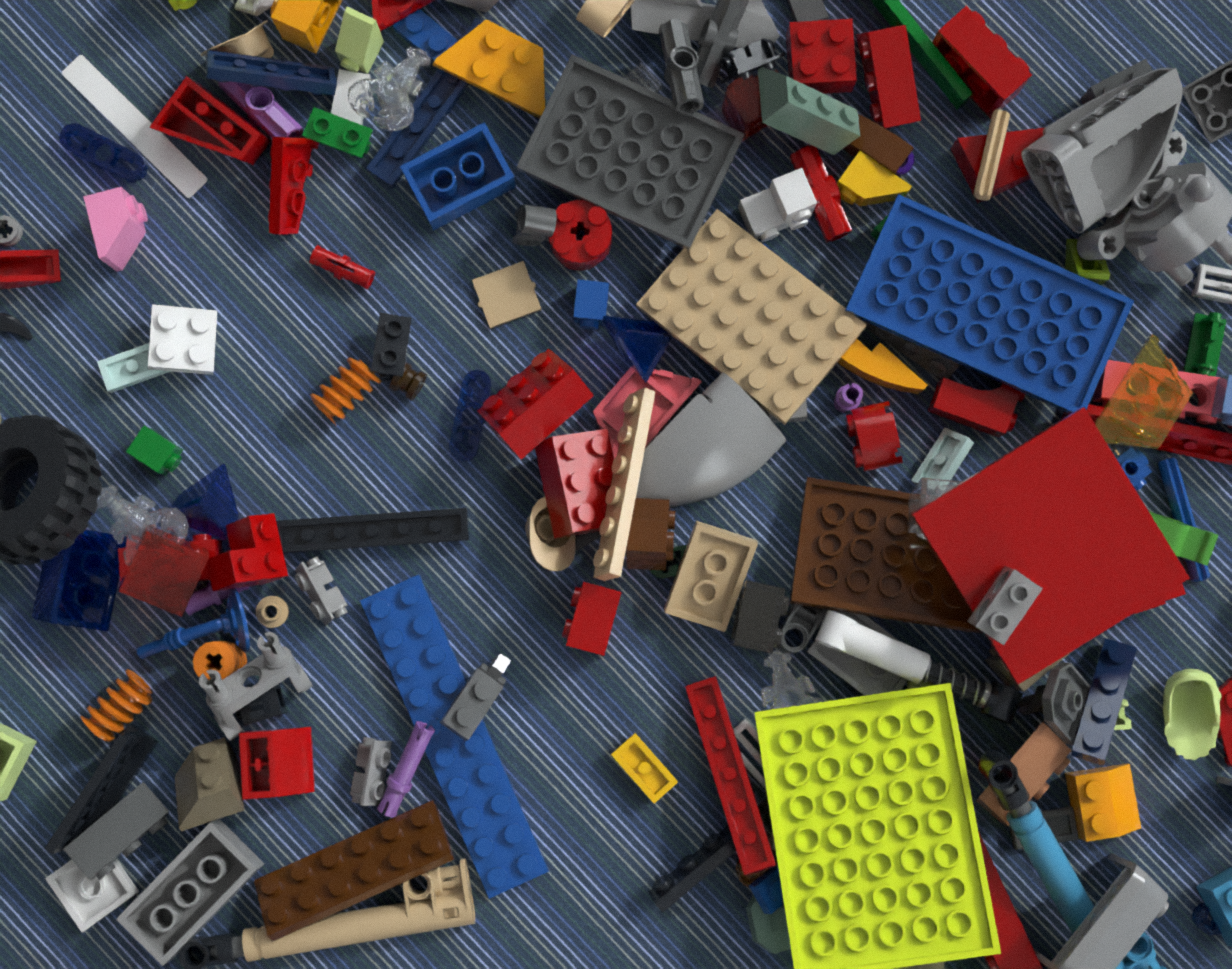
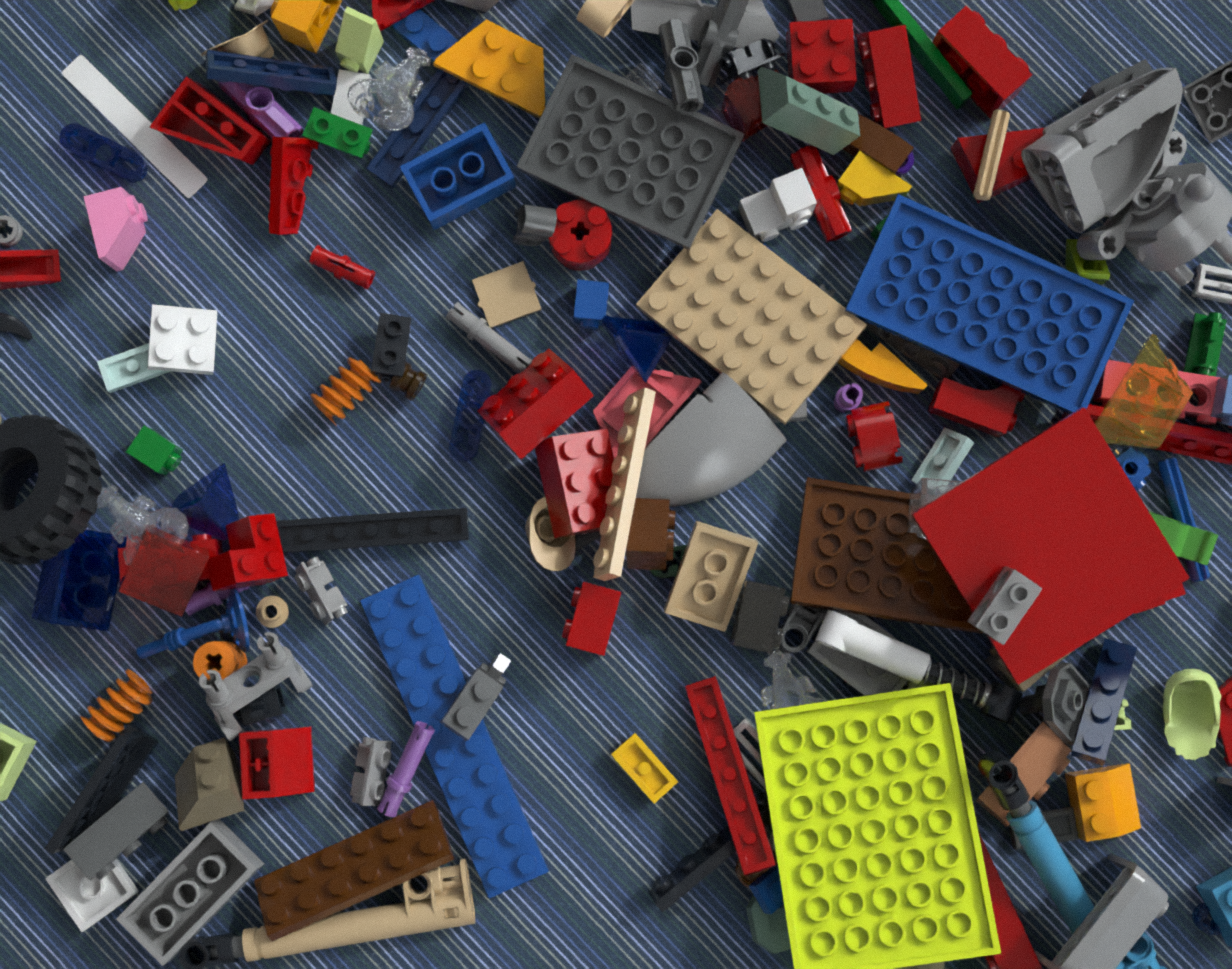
(488, 338): none -> light grey pin

